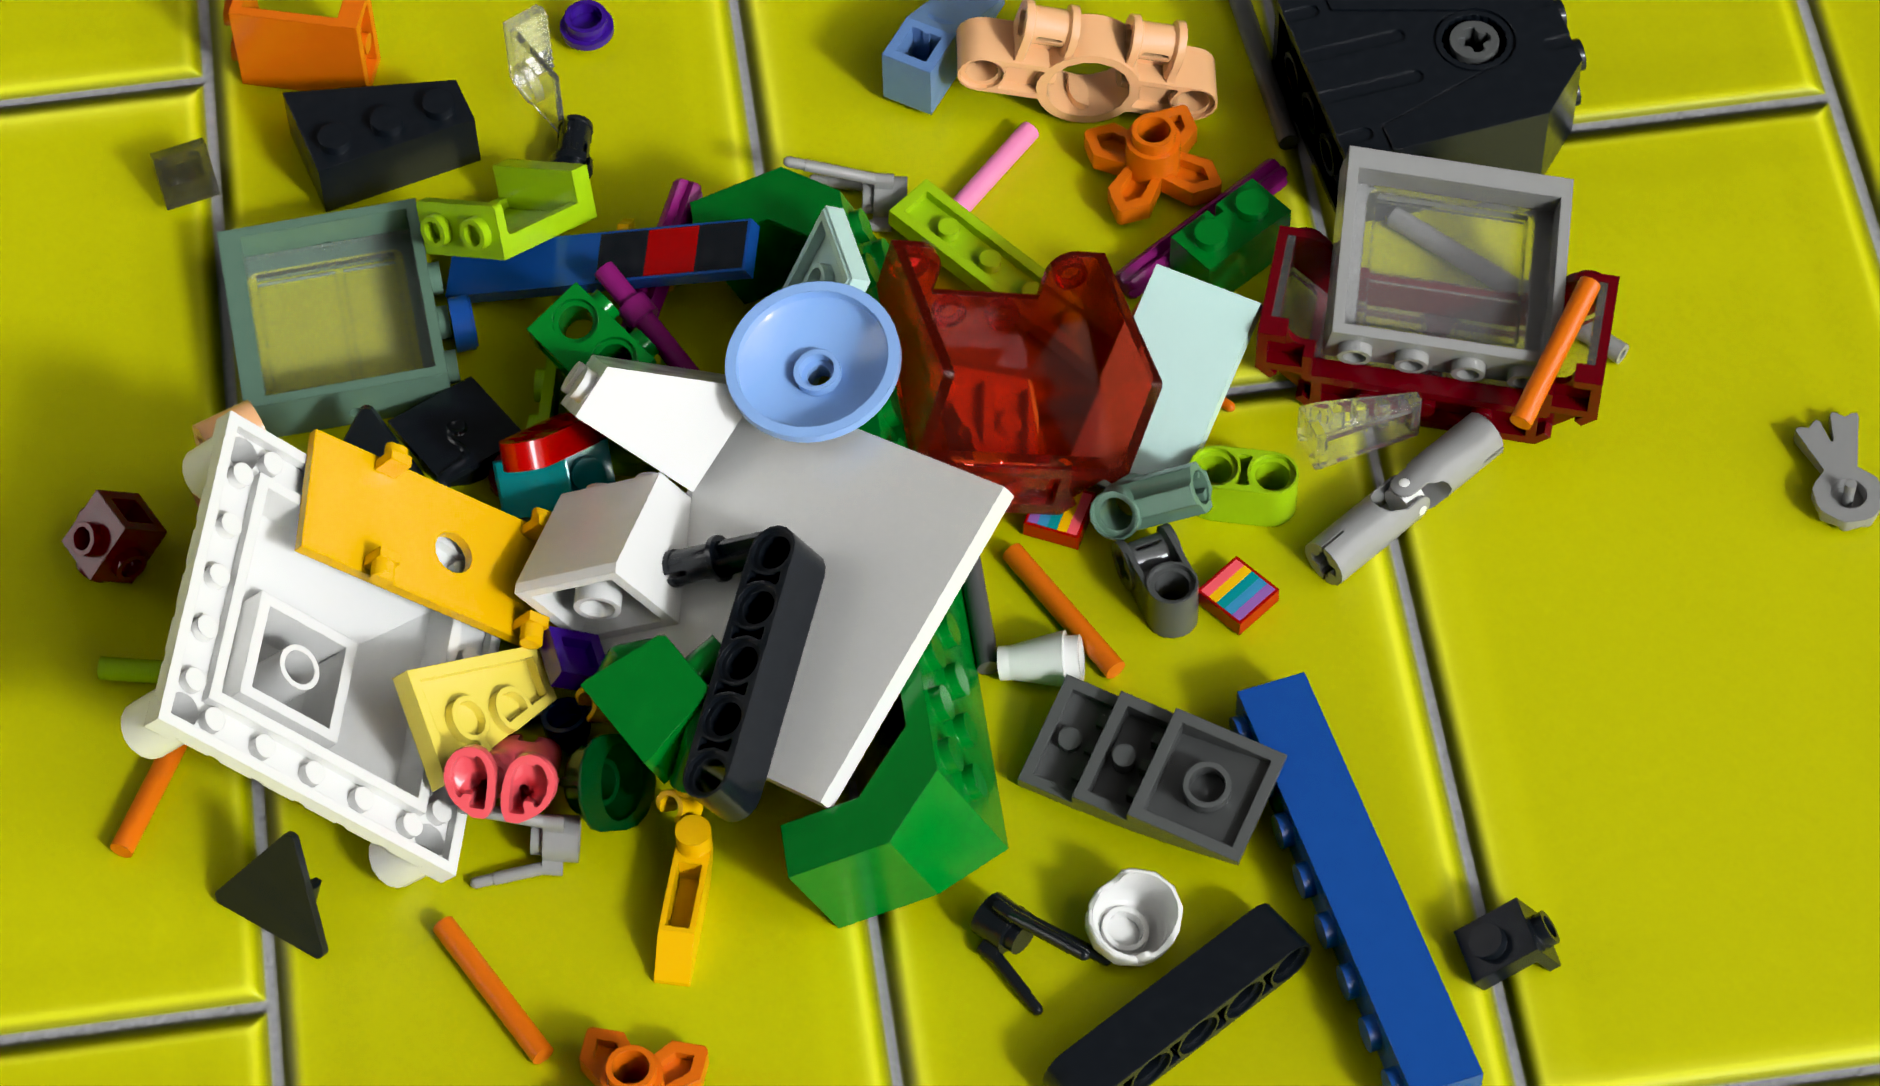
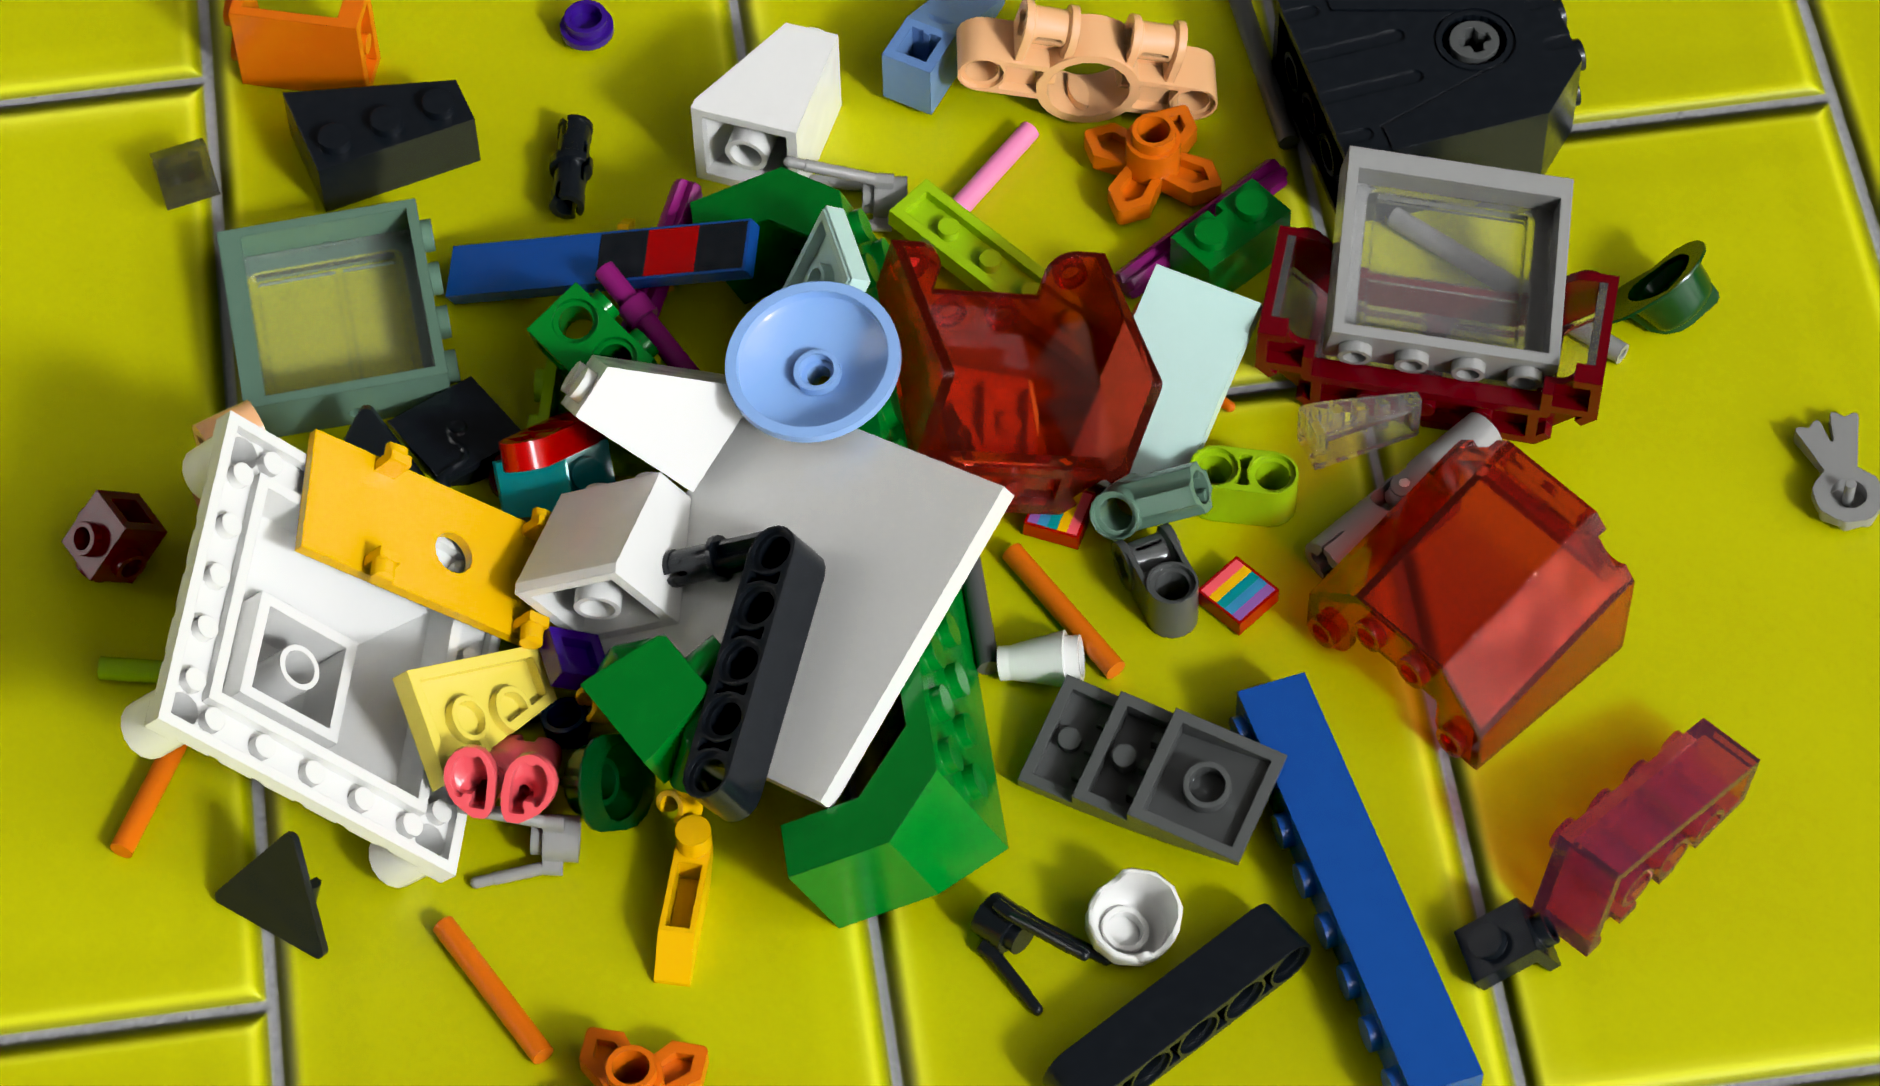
(462, 323): blue tile -> none
(531, 62): clear piece -> none
(532, 207): lime panel -> none
(769, 107): none -> white slope
(1481, 595): none -> clear red windscreen
(1554, 353): orange bar -> none
(1641, 831): none -> clear pink wedge
(1670, 293): none -> dark green piece

